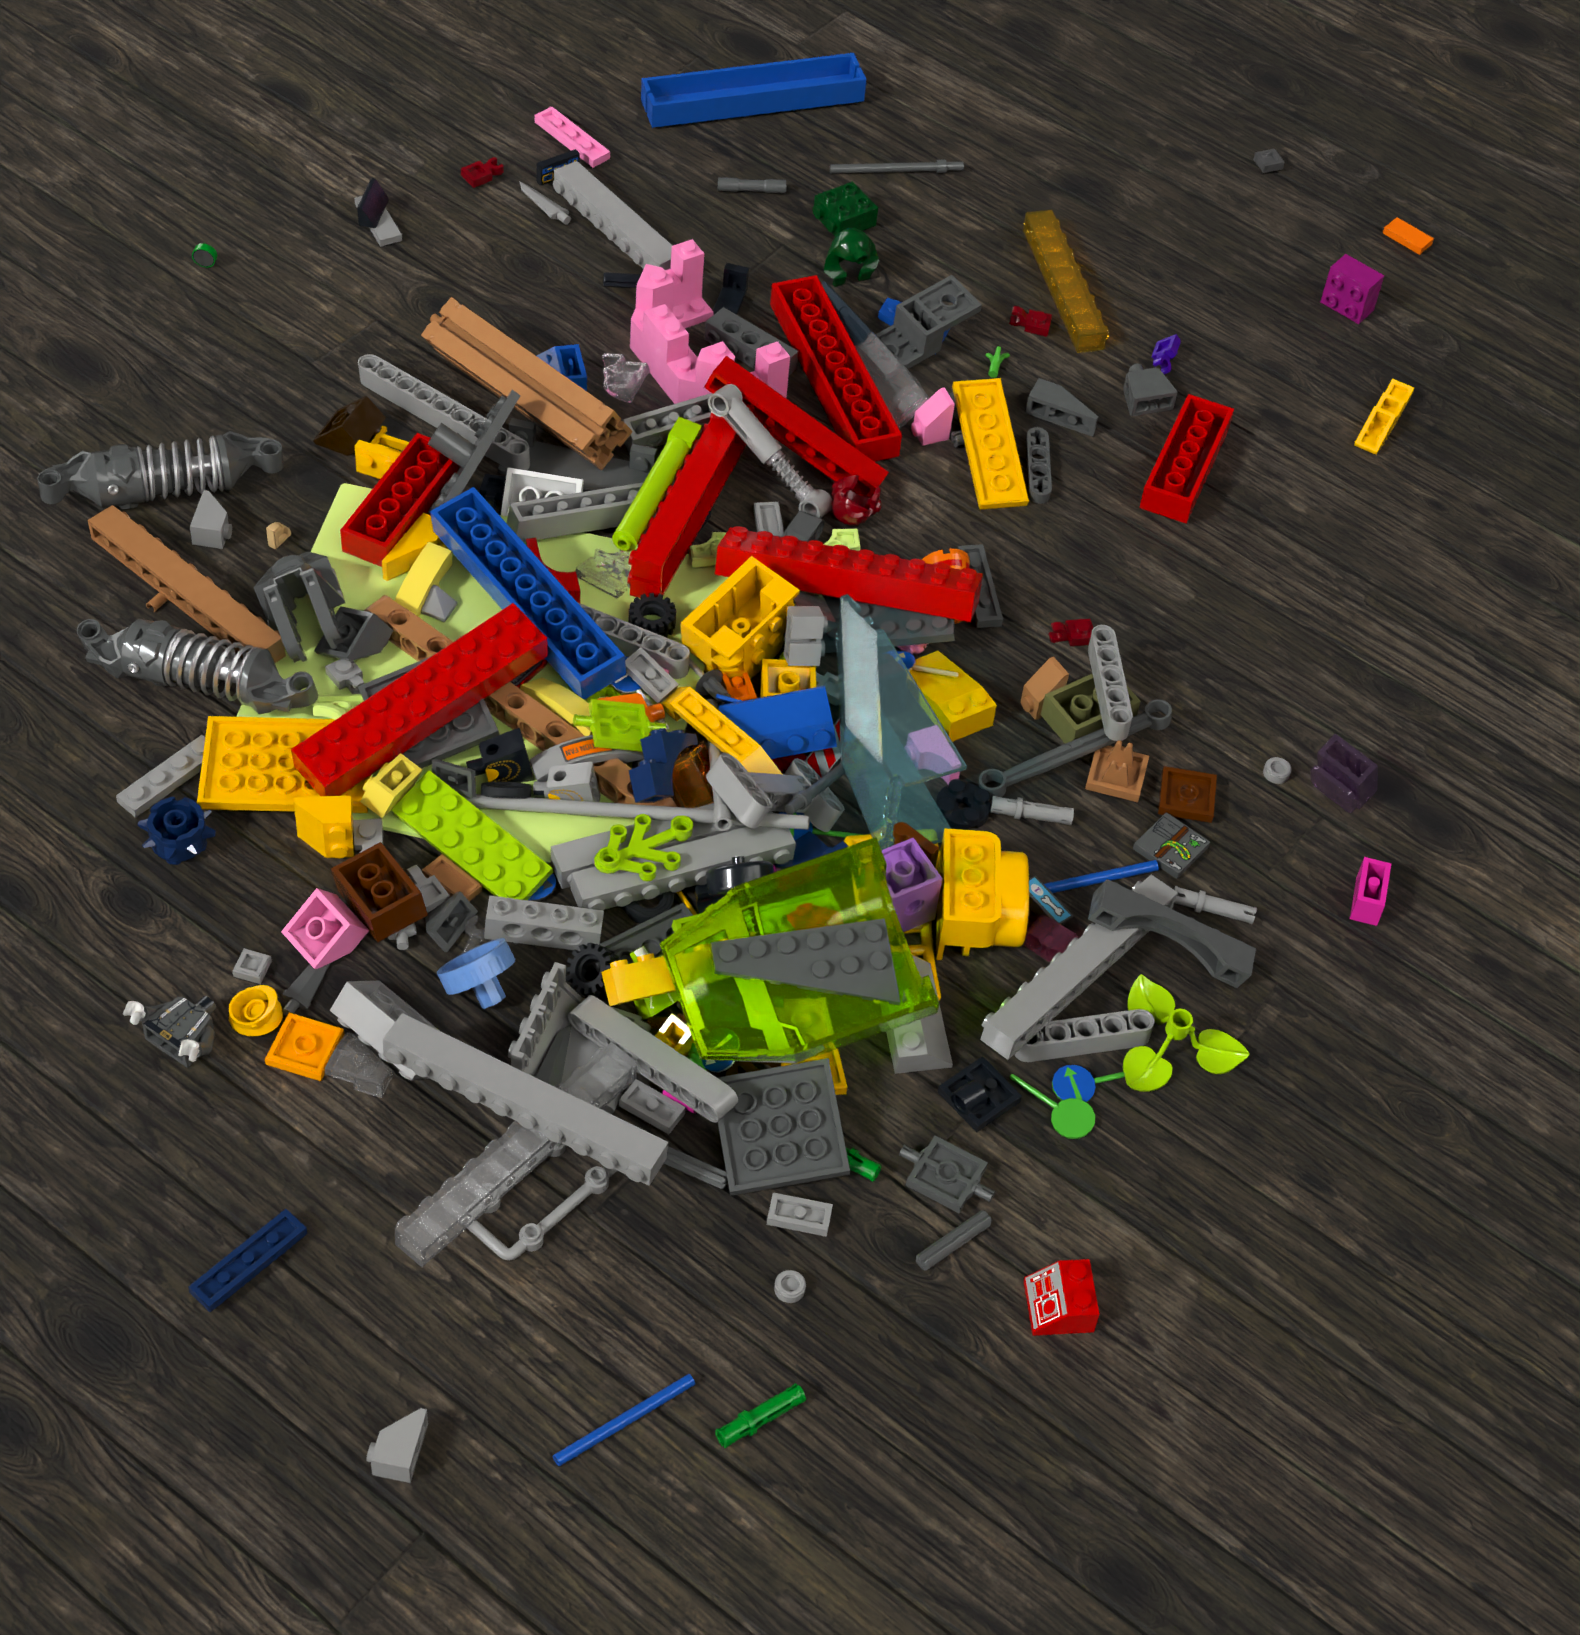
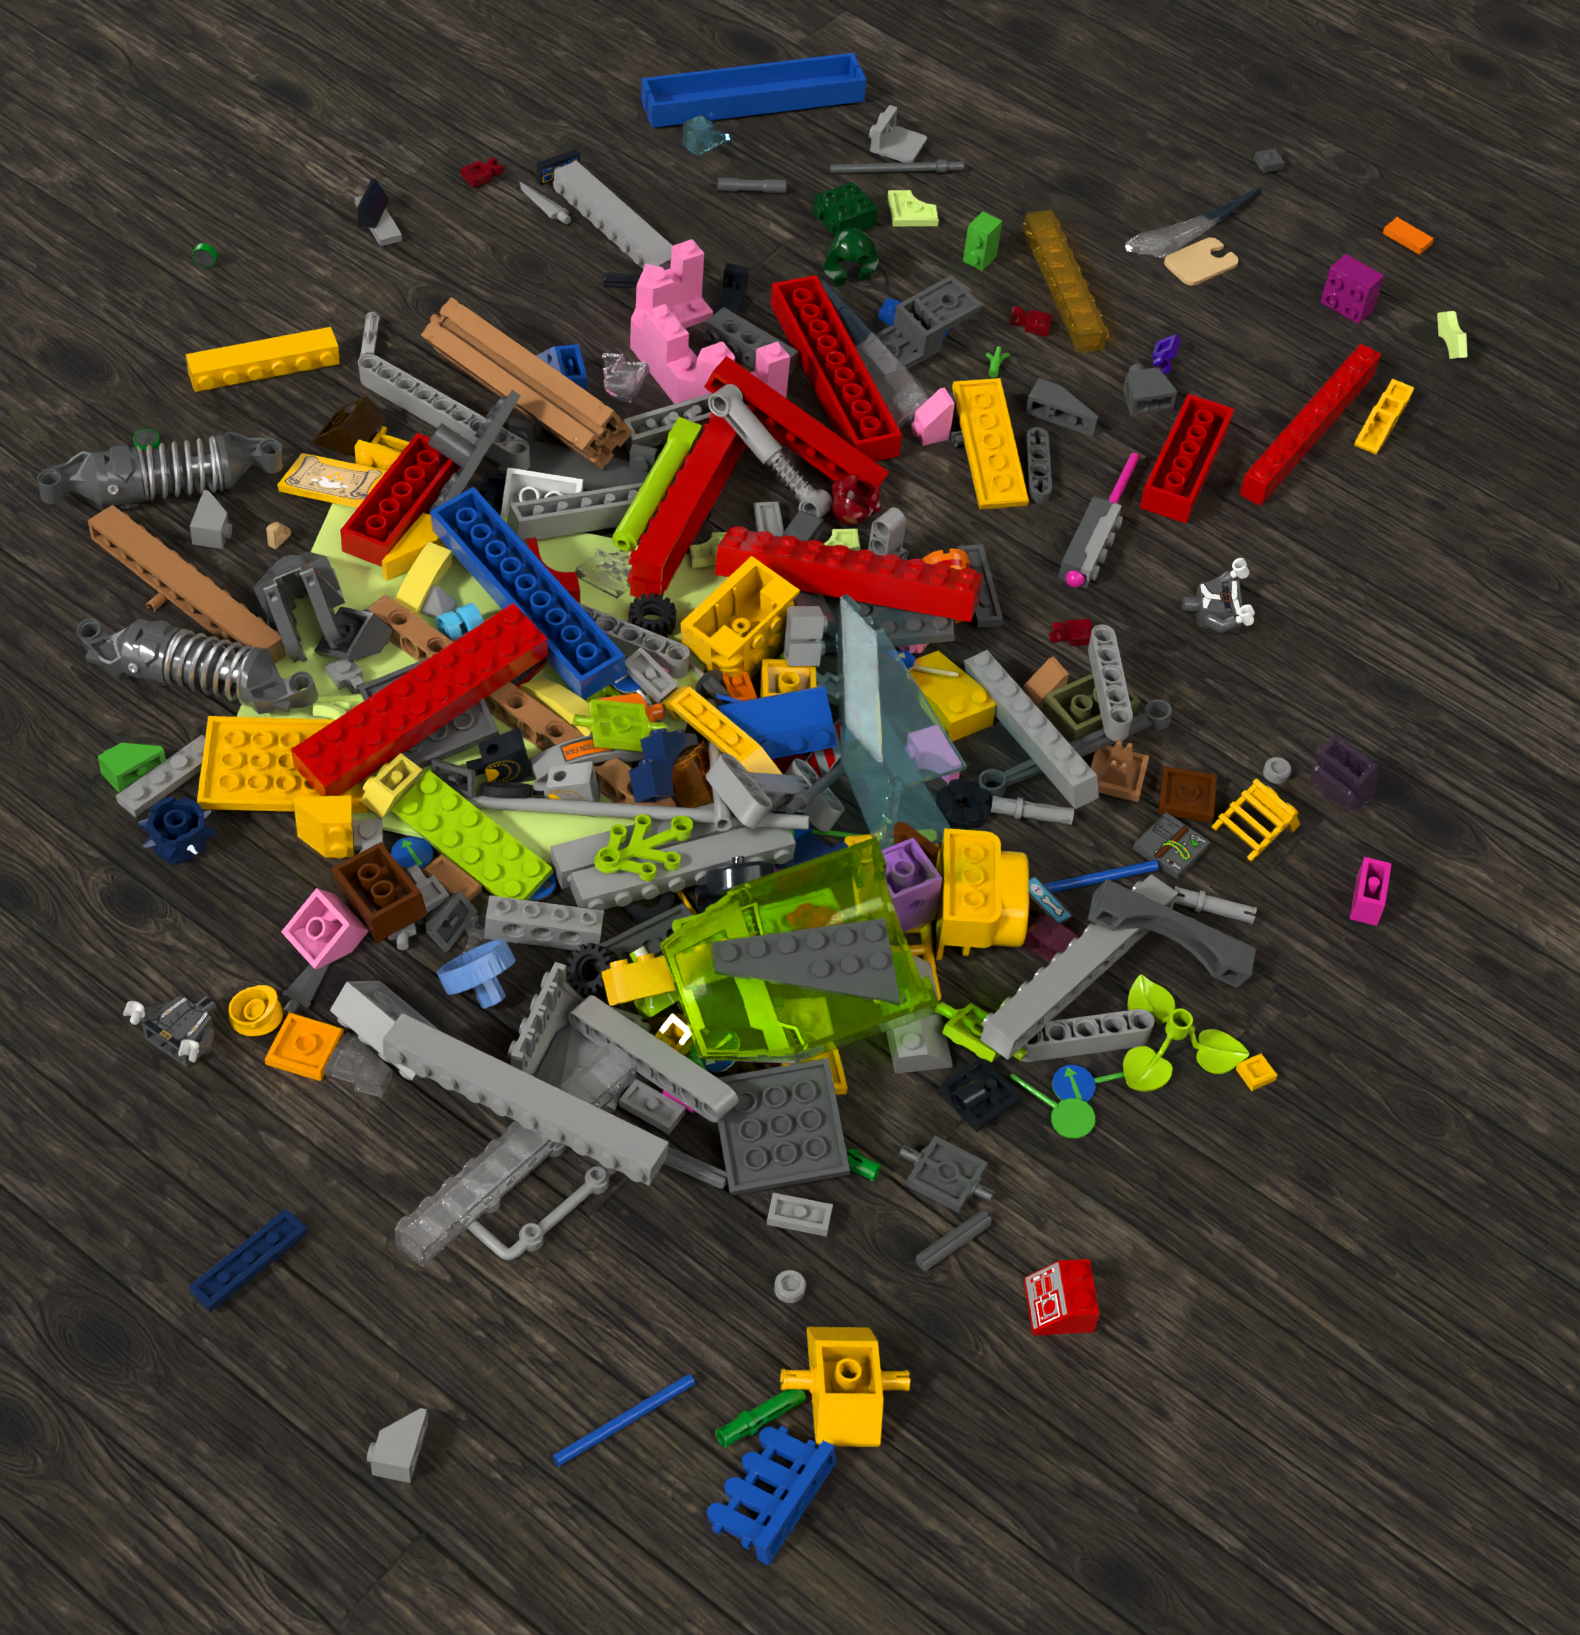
(128, 763): none -> bright green slope
(146, 437): none -> tile
(252, 966): light grey tile -> none
(262, 359): none -> yellow brick
(330, 480): none -> tile
(370, 333): none -> light grey piece
(411, 852): none -> blue piece
(458, 624): none -> medium azure wheel
(572, 136): bright pink plate -> none
(702, 135): none -> clear light blue slope
(783, 1513): none -> blue fence
(845, 1385): none -> yellow slope
(888, 534): none -> light grey piece
(894, 140): none -> light grey bracket
(910, 211): none -> yellowish green tile
(966, 1030): none -> lime plate
(982, 241): none -> bright green brick
(1034, 731): none -> light grey brick
(1095, 534): none -> piece
(1171, 238): none -> clear plate
(1197, 264): none -> tan piece
(1220, 602): none -> torso
(1256, 1072): none -> yellow tile
(1268, 804): none -> yellow plate
(1309, 425): none -> red brick
(1452, 334): none -> yellowish green tile

